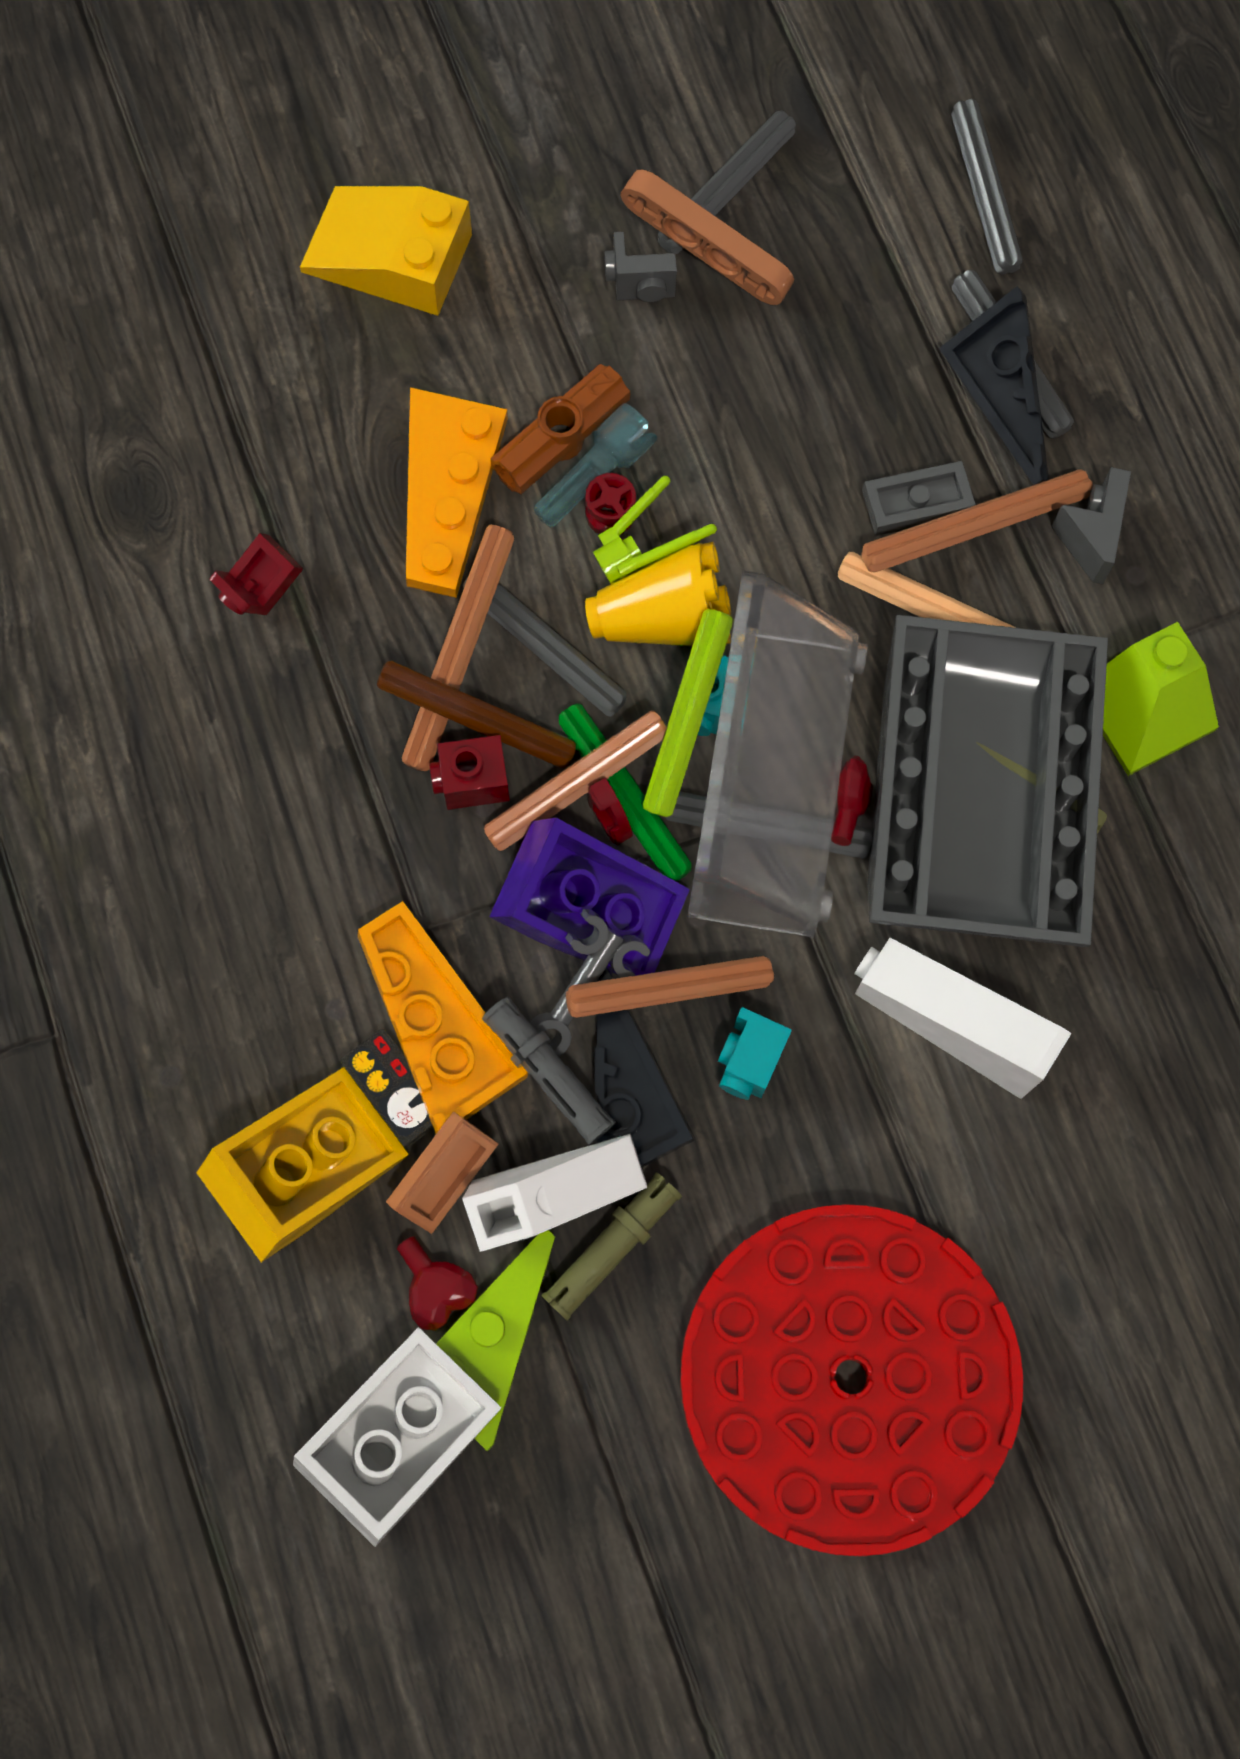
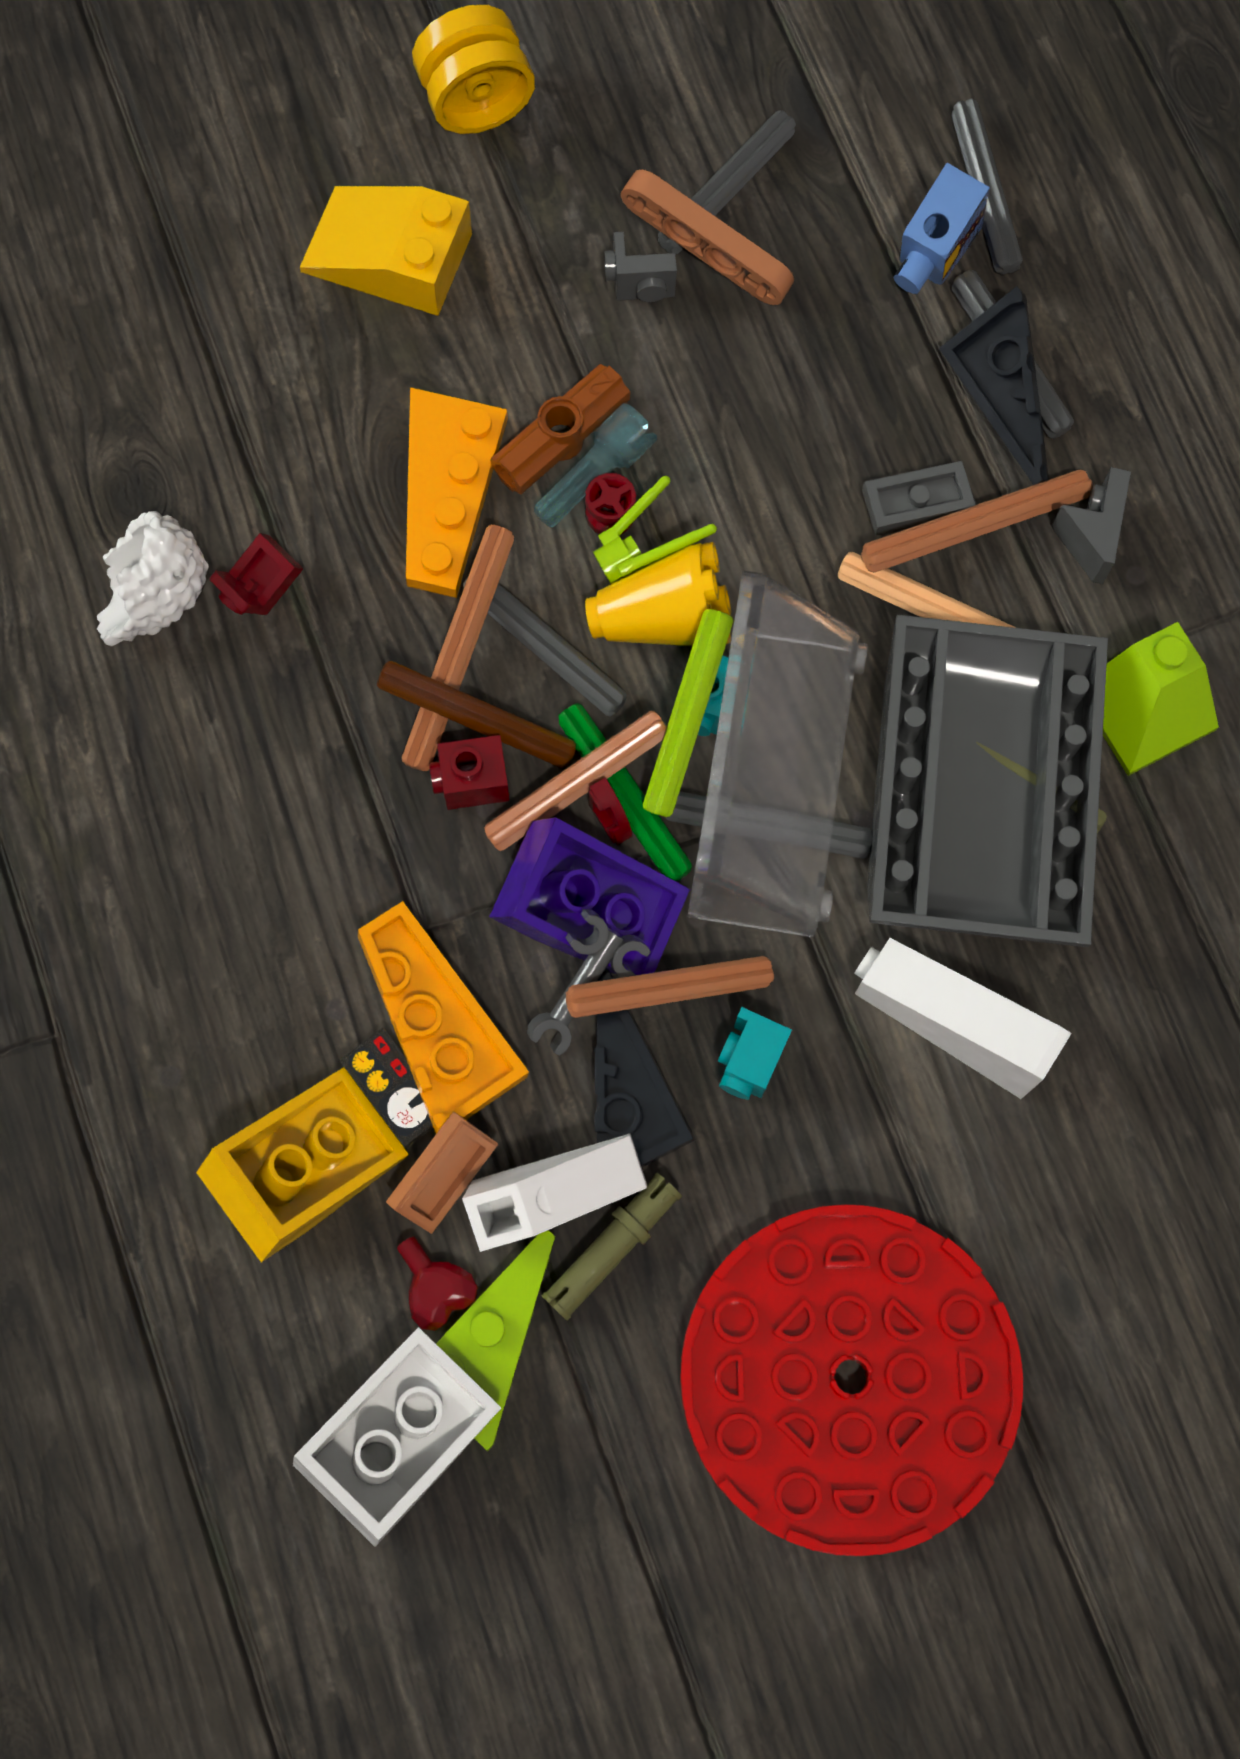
(153, 578): none -> white piece
(473, 69): none -> yellow wheel
(538, 1058): dark grey pin -> none
(852, 799): dark red rock -> none
(941, 229): none -> medium blue torso

